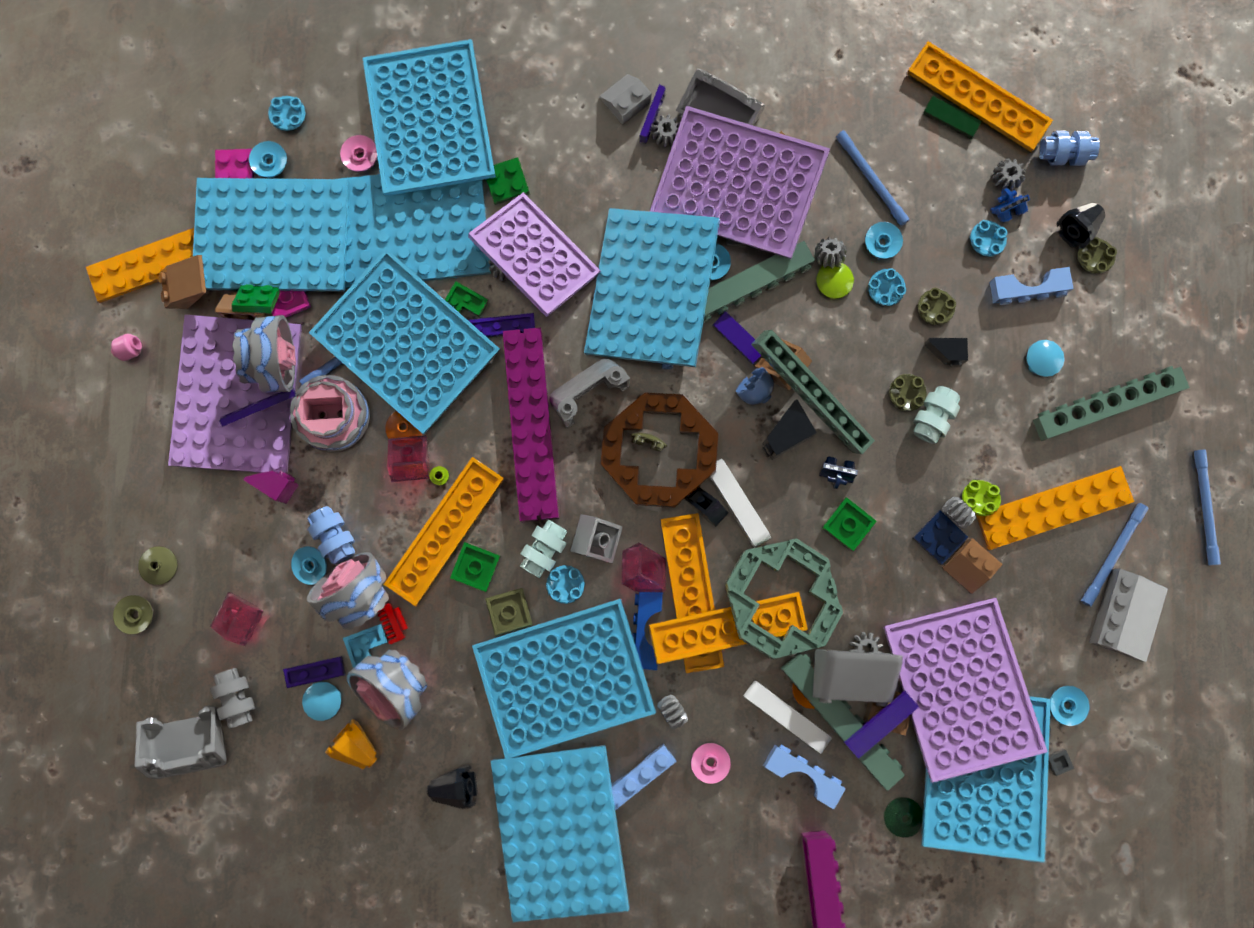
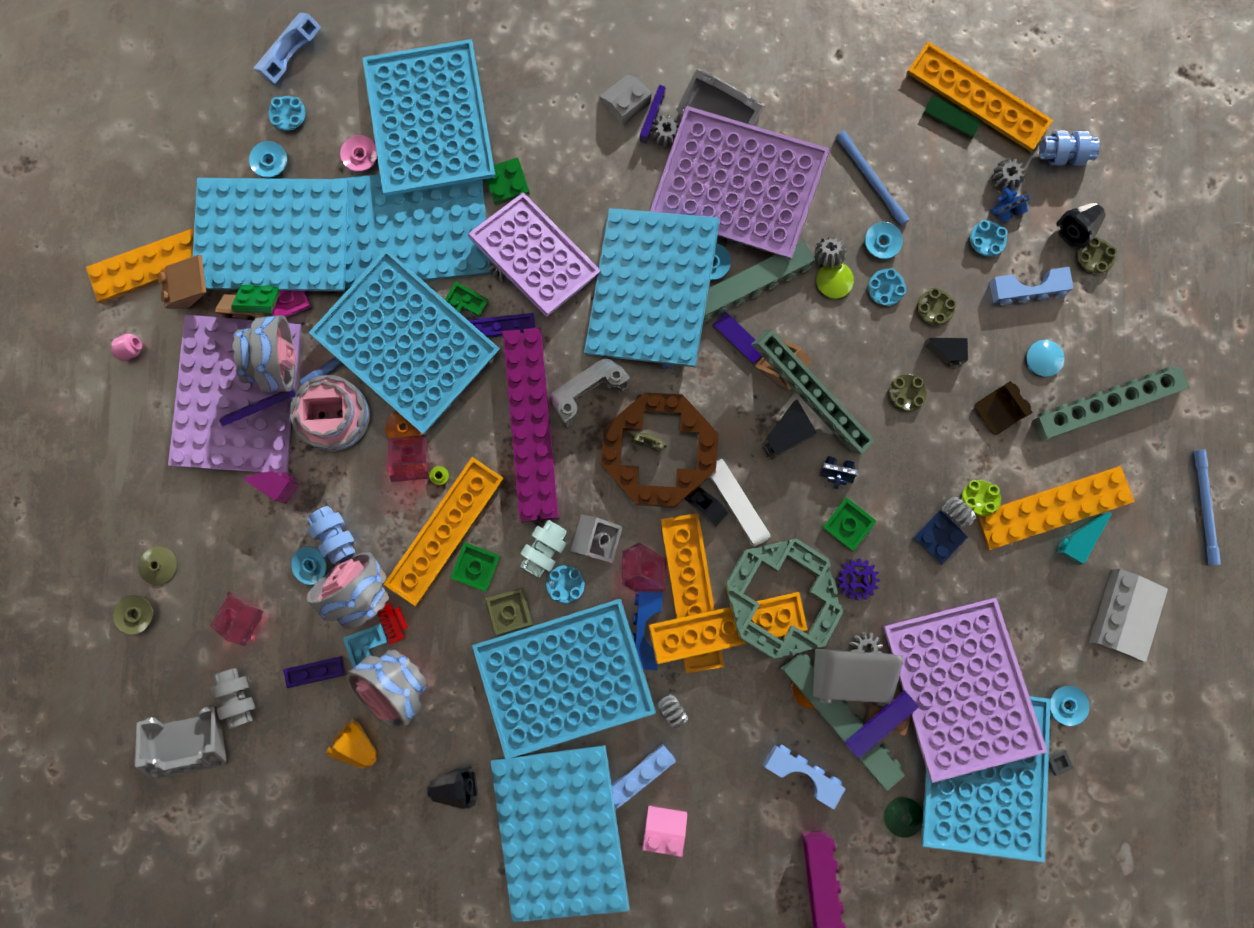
(233, 164): dark pink plate -> none
(274, 61): none -> light blue arch
(321, 701): medium azure dish -> none
(664, 831): none -> bright pink slope
(718, 770): bright pink dish -> none
(756, 388): medium blue cylinder -> none
(787, 716): white beam -> none
(865, 586): none -> dark purple gear
(940, 406): light aqua piece -> none
(972, 565): medium nougat slope -> none
(1003, 408): none -> dark brown bracket
(1080, 543): none -> teal slope
(1094, 589): medium blue piece -> none

